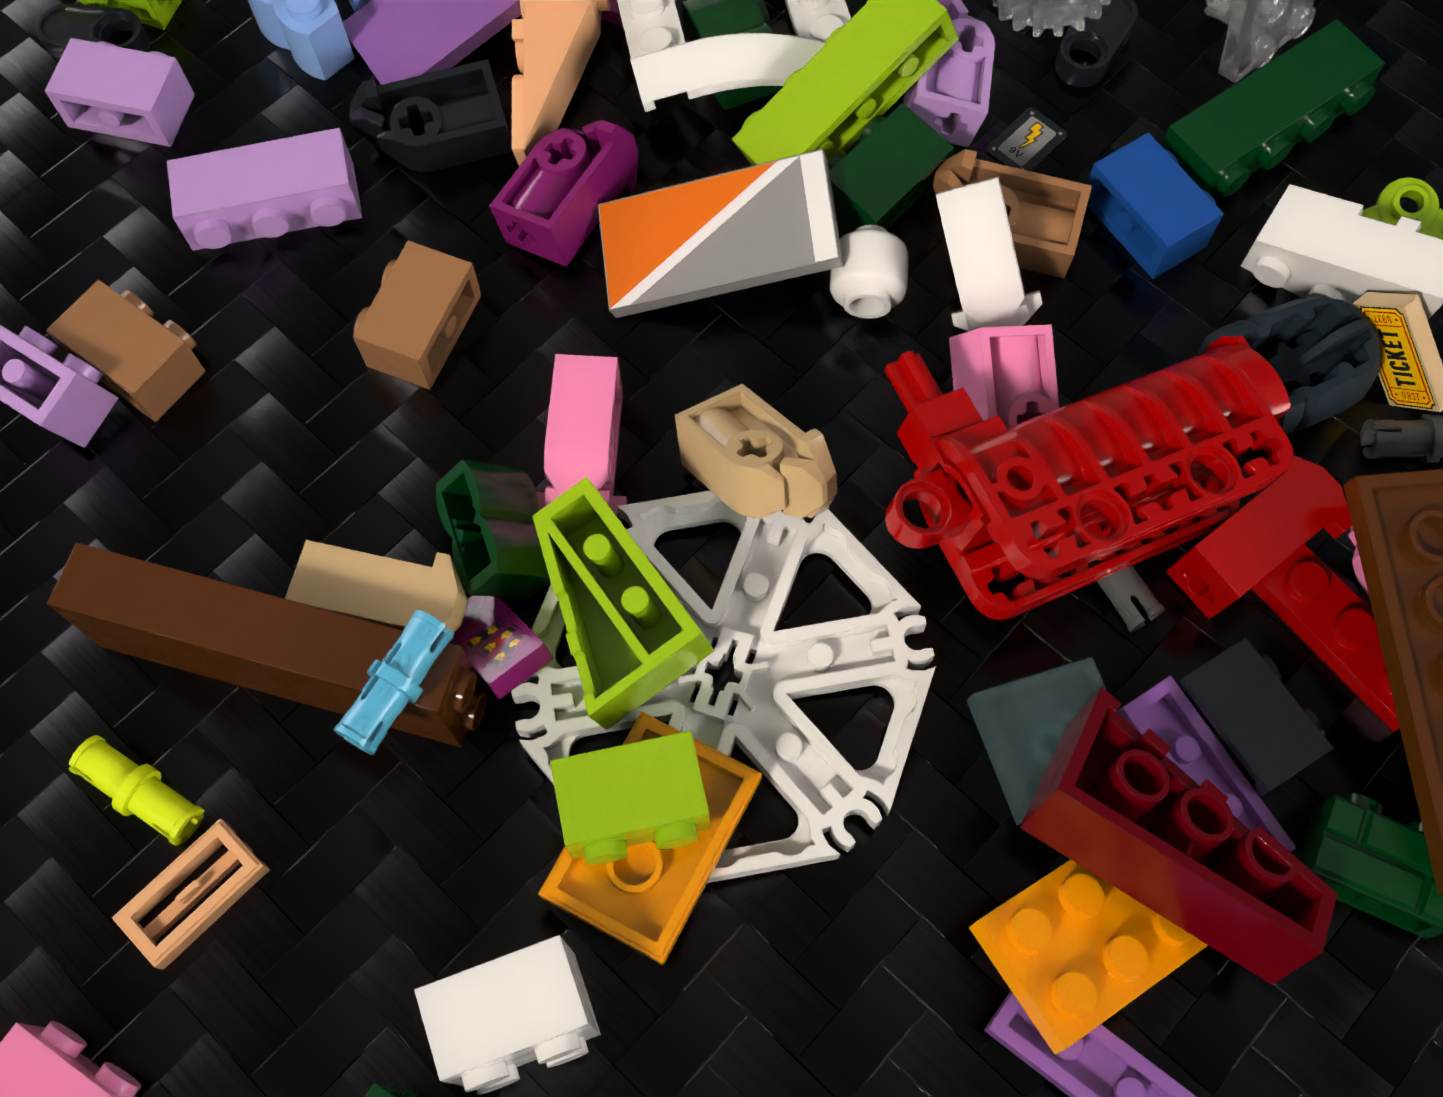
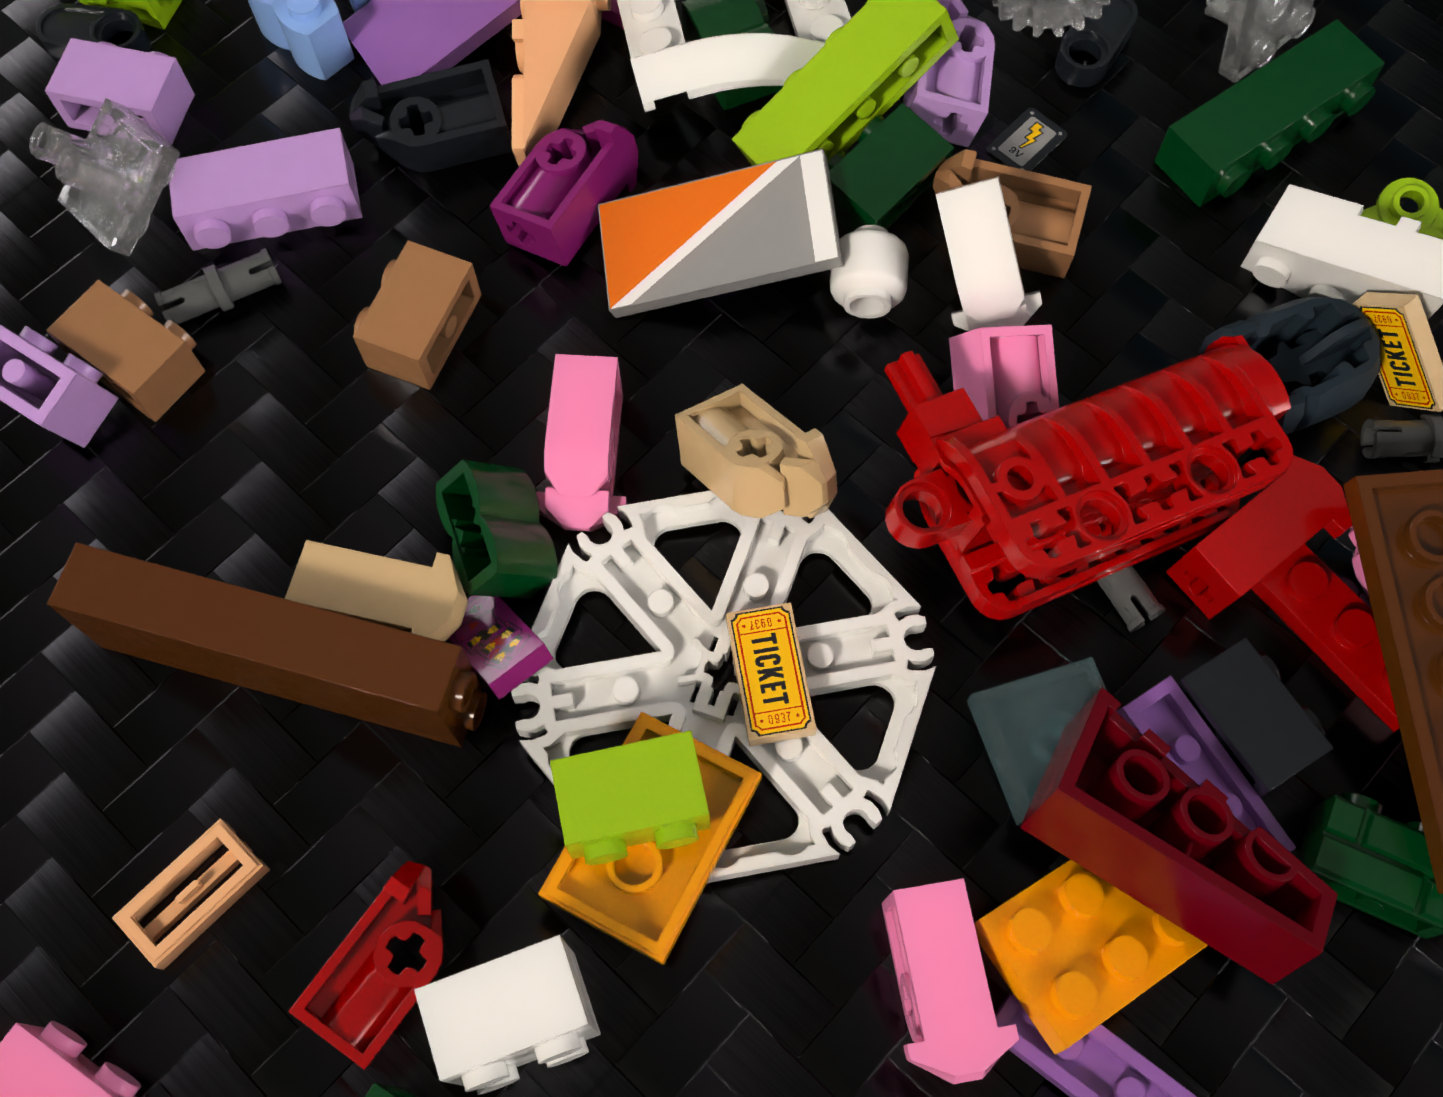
(111, 174): none -> clear plate
(136, 790): neon yellow pin -> none
(218, 287): none -> dark grey pin
(357, 993): none -> red piece
(394, 682): medium azure pin -> none
(616, 607): lime wedge -> none
(770, 674): none -> tile
(943, 982): none -> bright pink piece
(1152, 205): blue brick -> none

